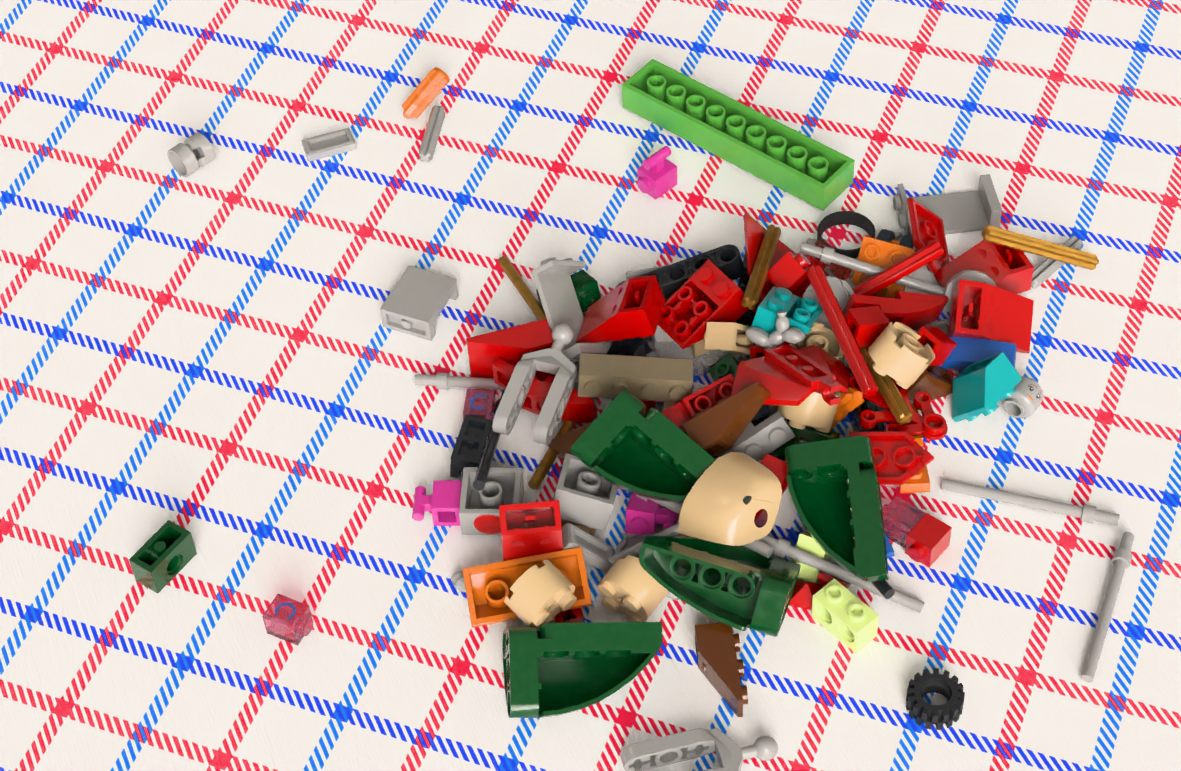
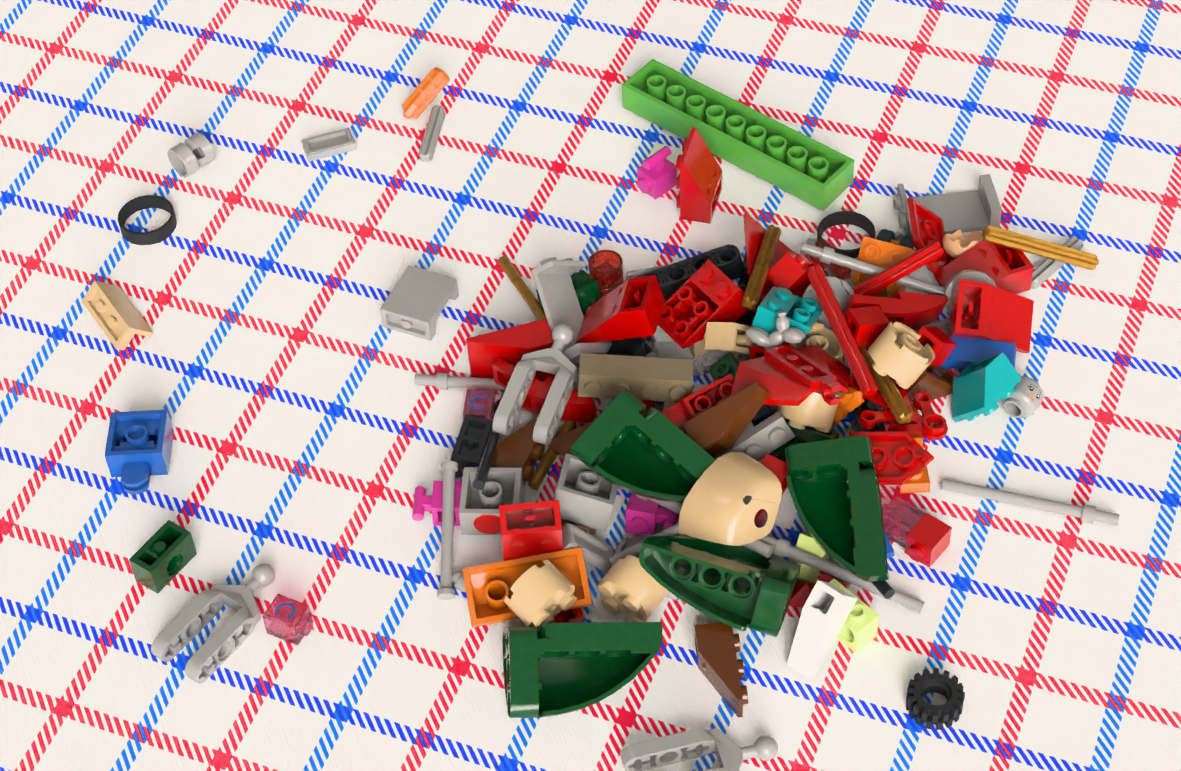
(115, 314): none -> tan panel
(138, 447): none -> blue brick
(141, 203): none -> black tyre
(201, 612): none -> light grey piece
(446, 591): none -> light grey bar
(519, 451): none -> reddish brown slope
(607, 269): none -> clear red wheel
(698, 180): none -> red slope
(818, 627): none -> white slope
(957, 244): none -> light nougat hair
(1121, 561): light grey bar -> none

